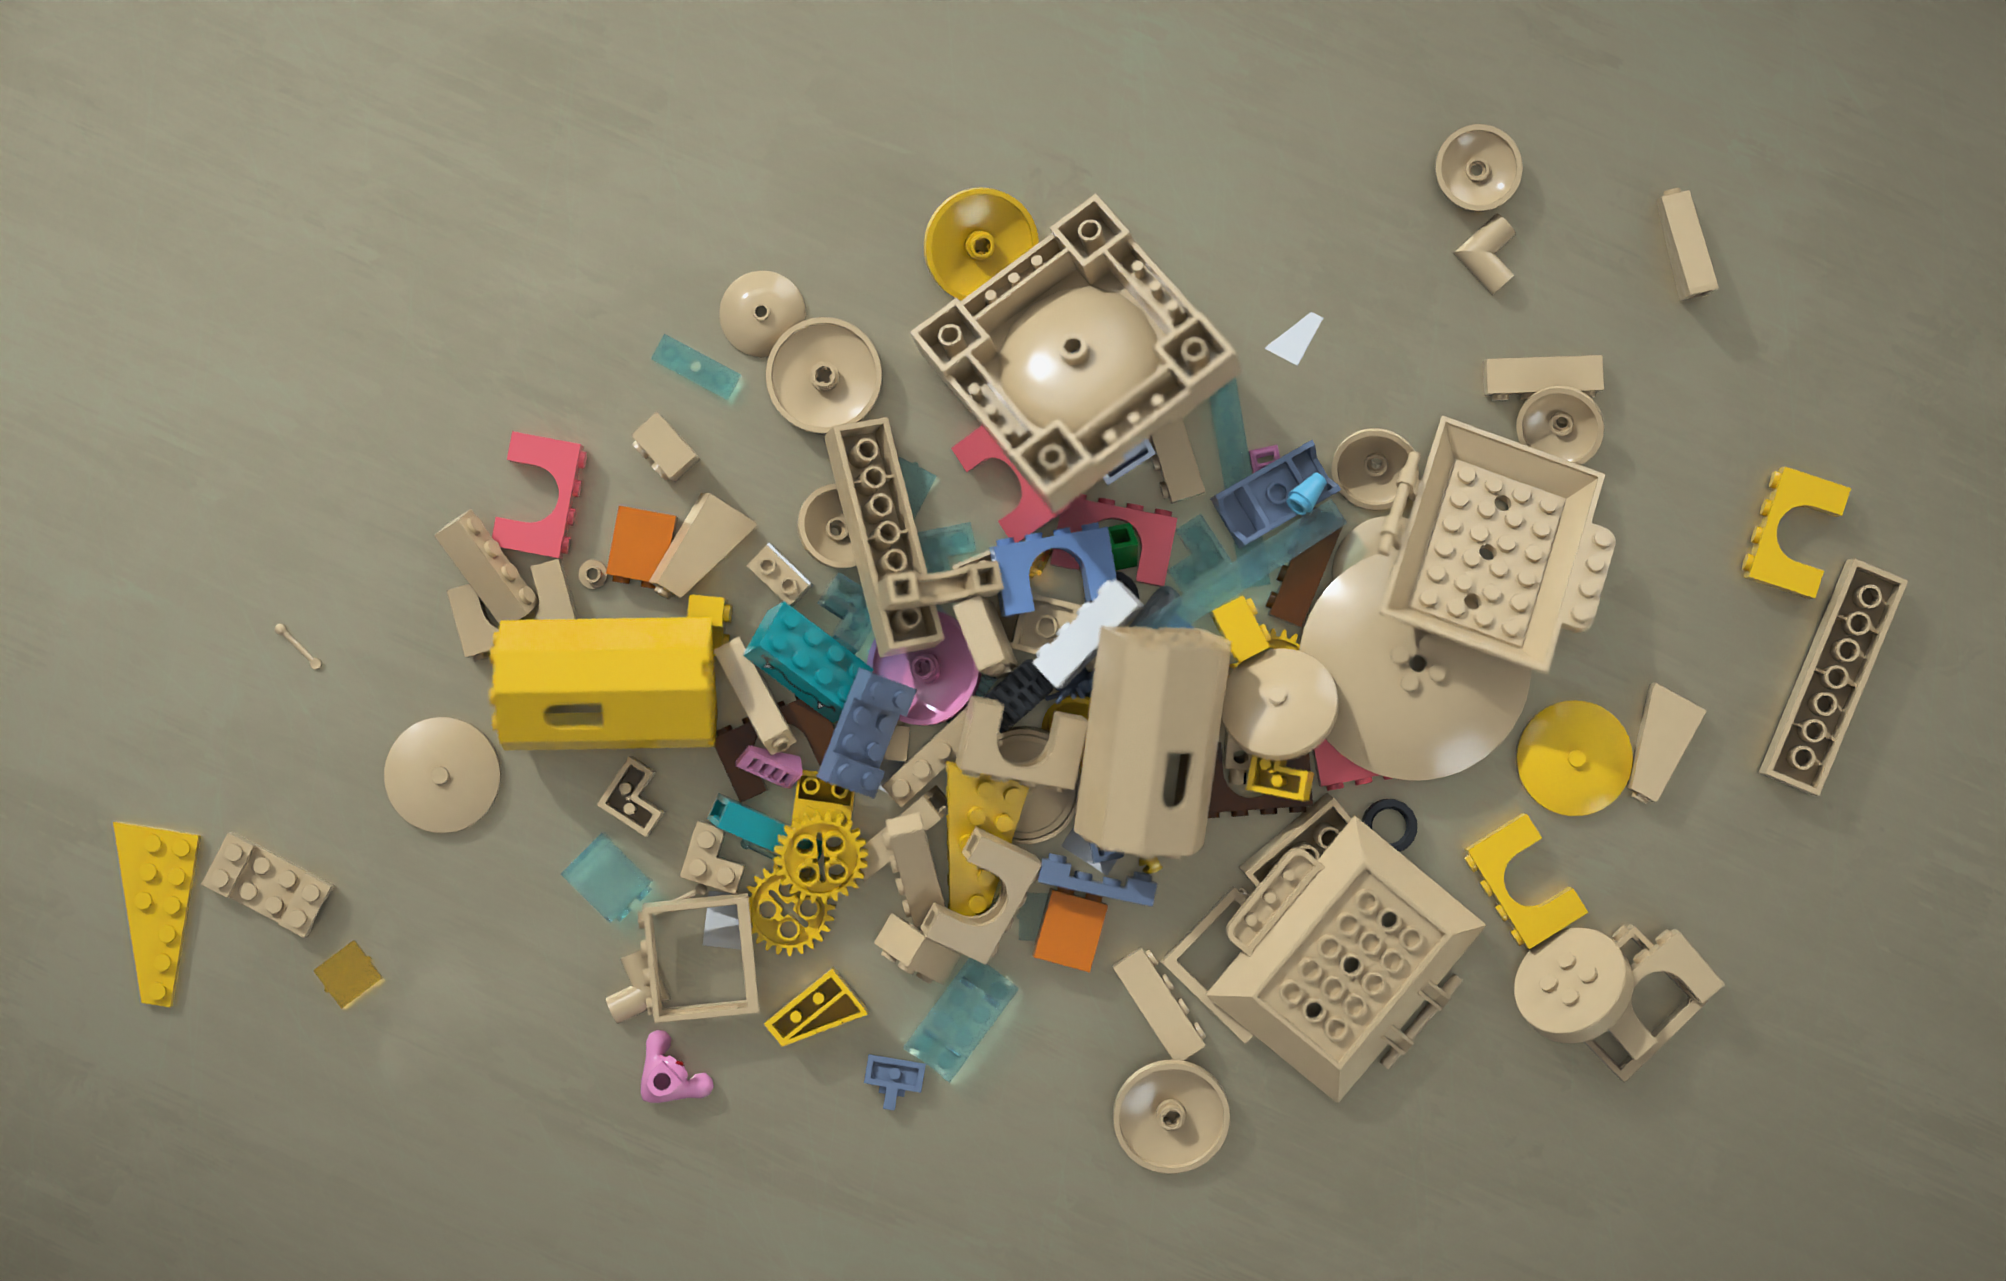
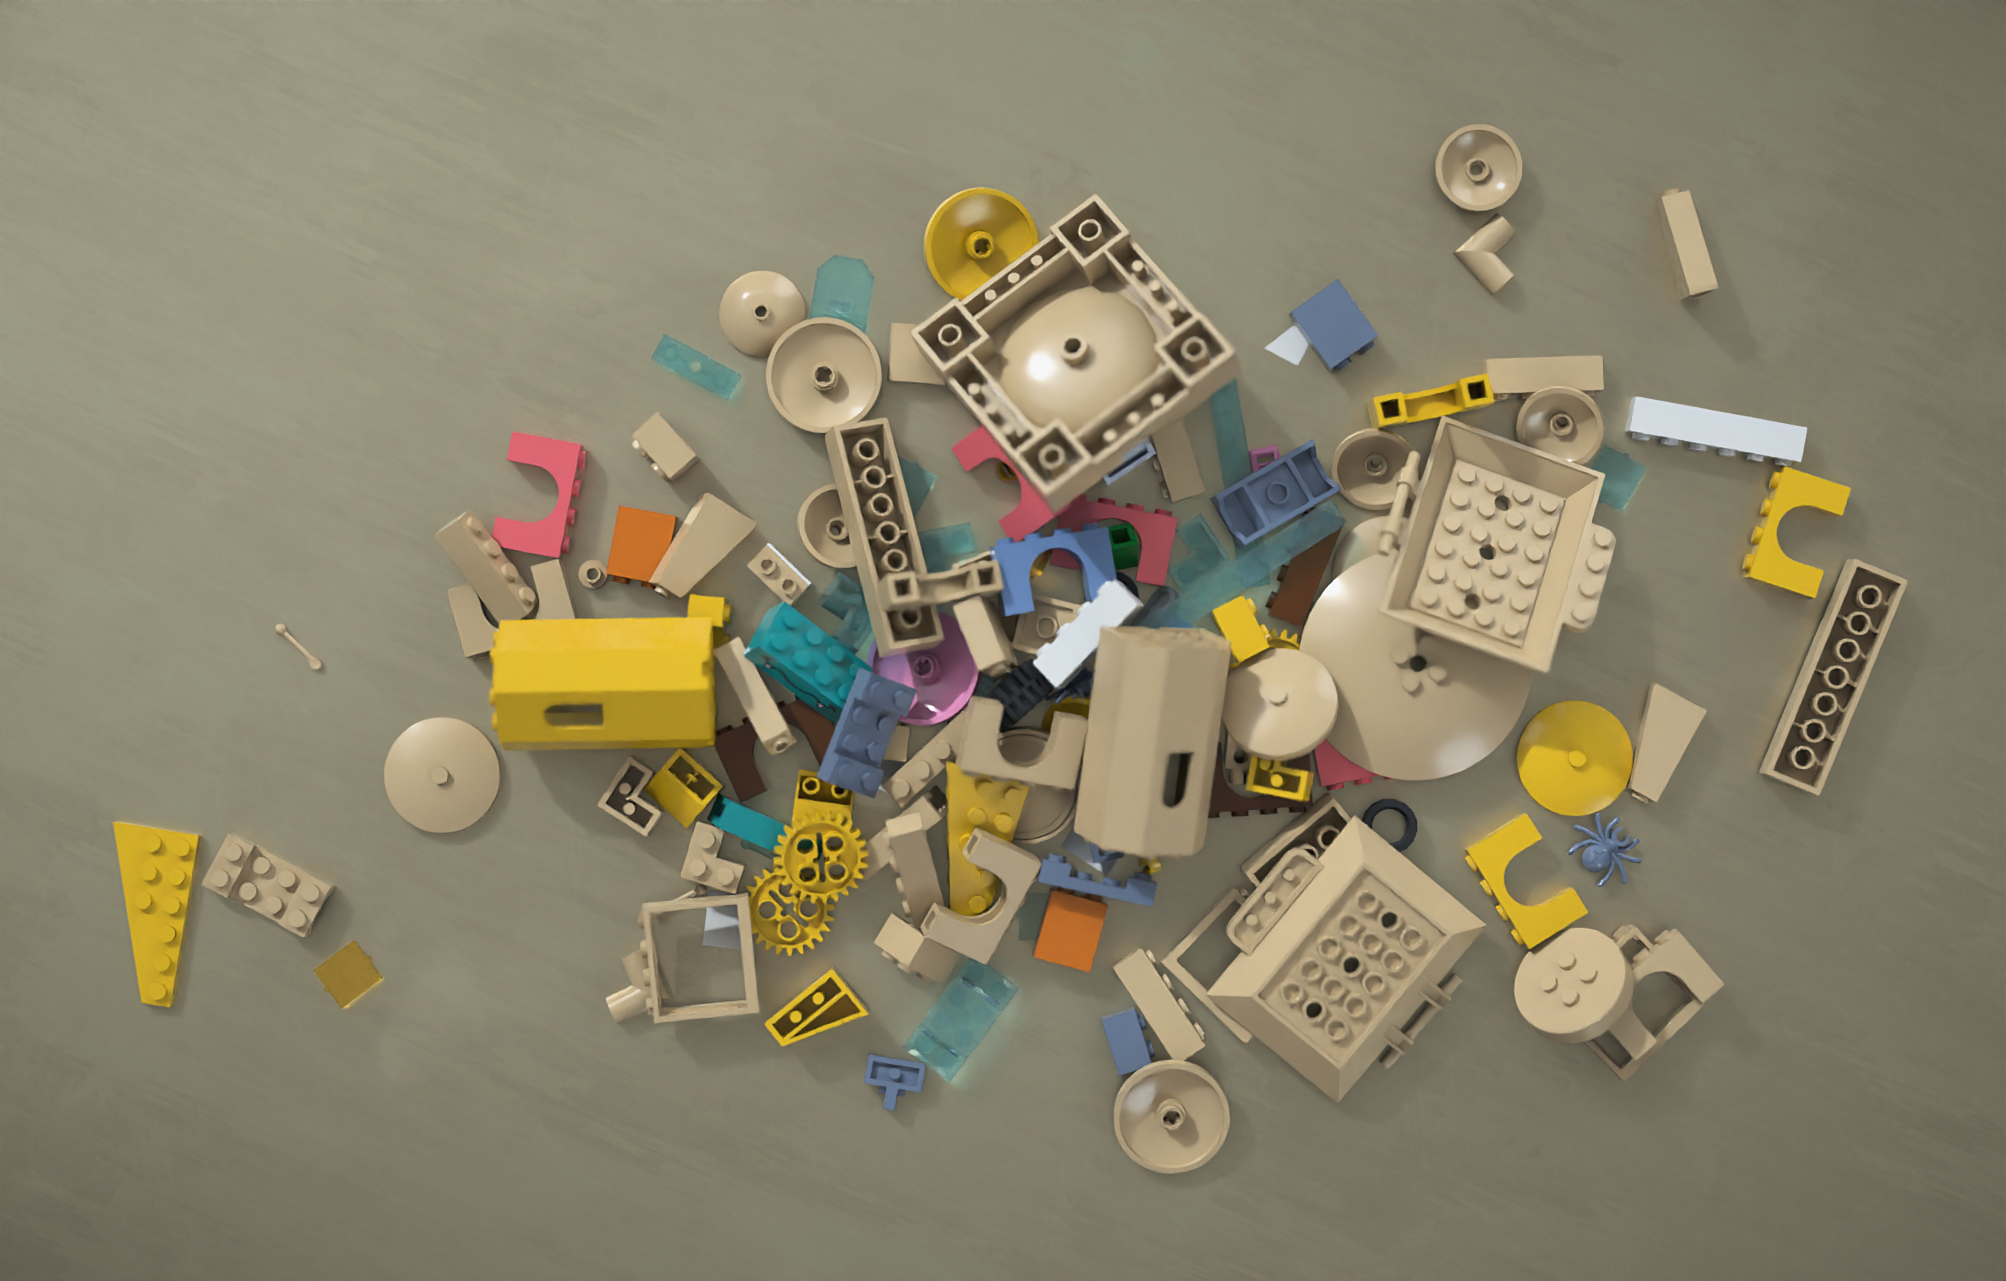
(607, 878): clear light blue panel -> none
(665, 1077): bright pink head -> none
(684, 787): none -> yellow slope
(779, 768): bright pink slope -> none
(843, 291): none -> clear light blue shield
(906, 361): none -> tan slope
(1002, 475): none -> yellow hinge
(1127, 1041): none -> sand blue brick
(1305, 495): medium azure cone -> none
(1334, 326): none -> sand blue brick
(1451, 399): none -> yellow arch
(1605, 850): none -> sand blue animal
(1620, 477): none -> clear light blue piece
(1715, 430): none -> white brick

